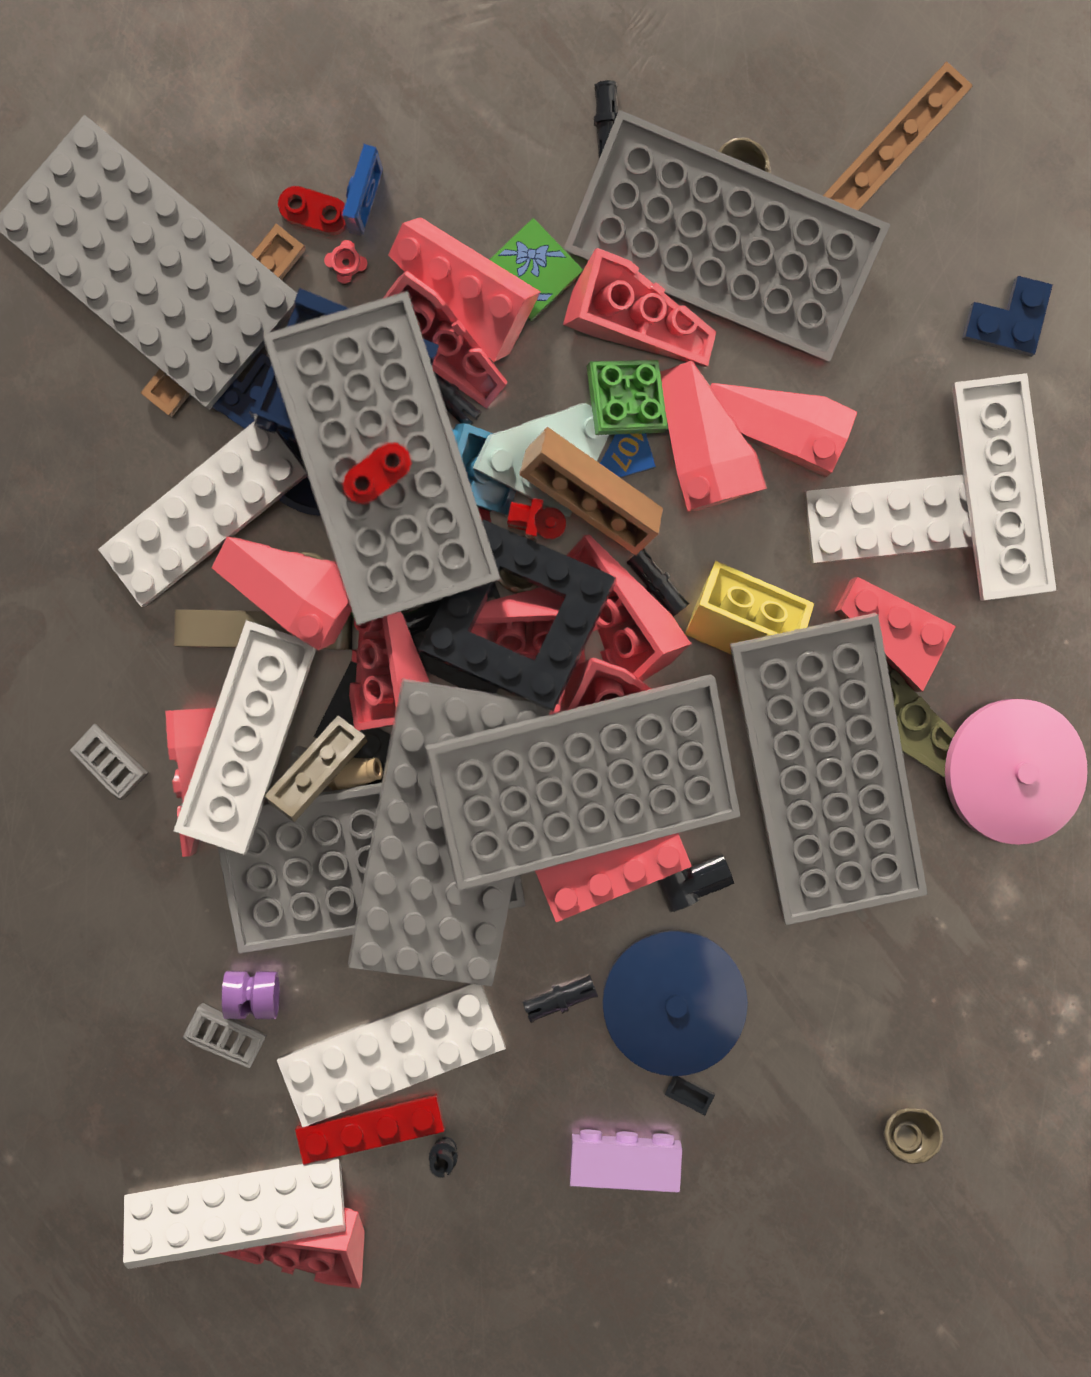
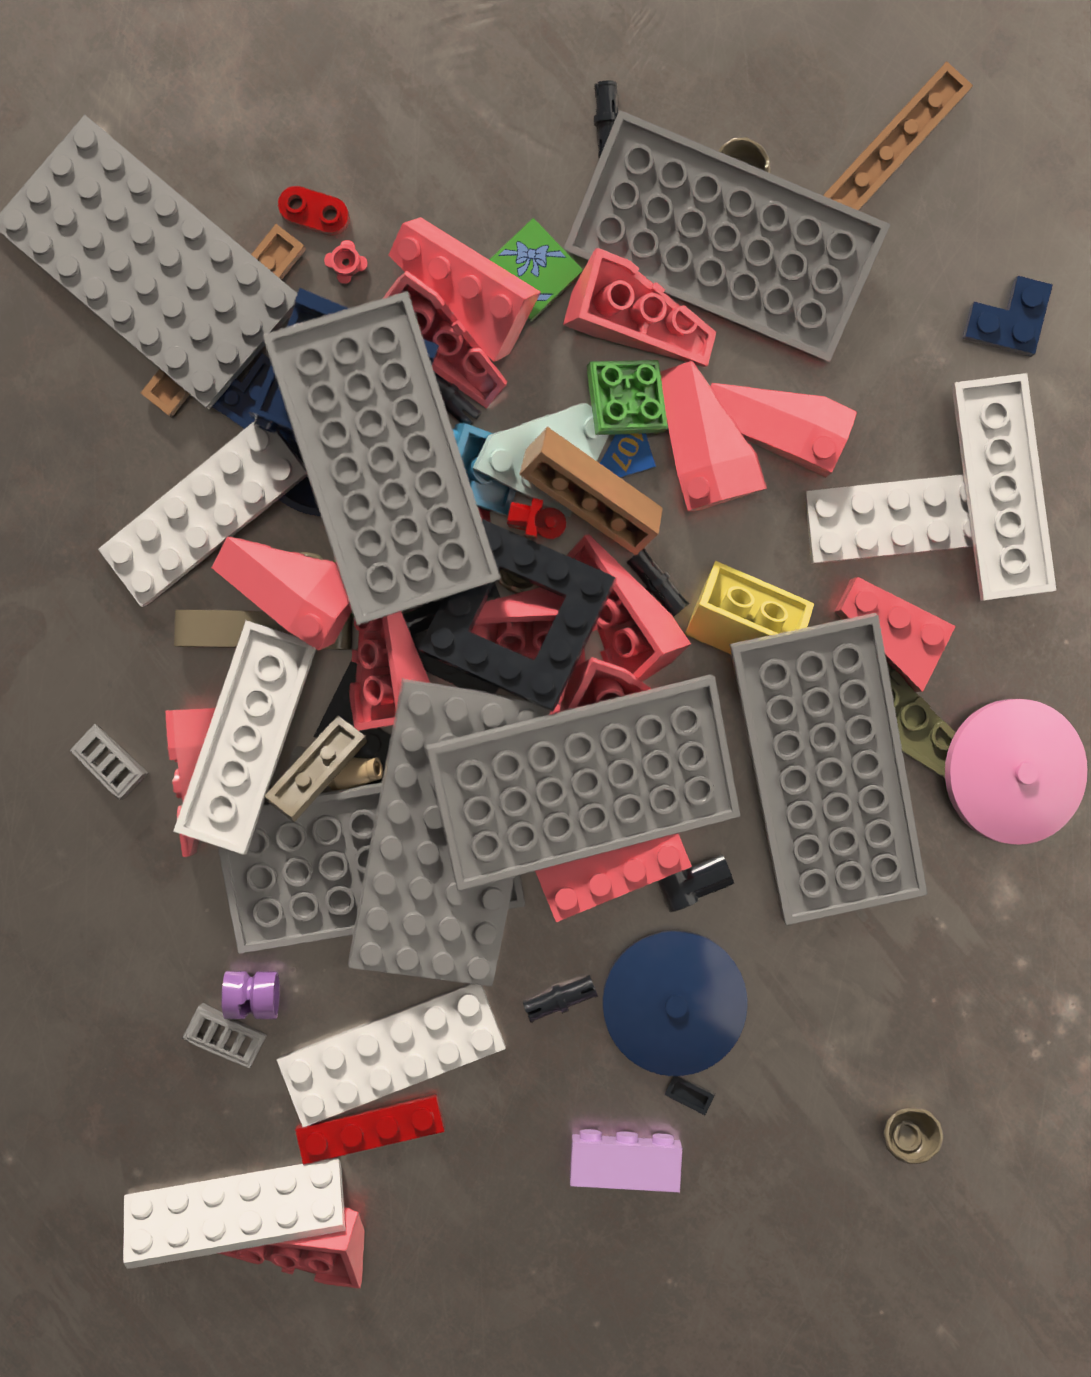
(362, 190): blue plate -> none
(377, 473): red plate -> none
(443, 1157): black pin -> none

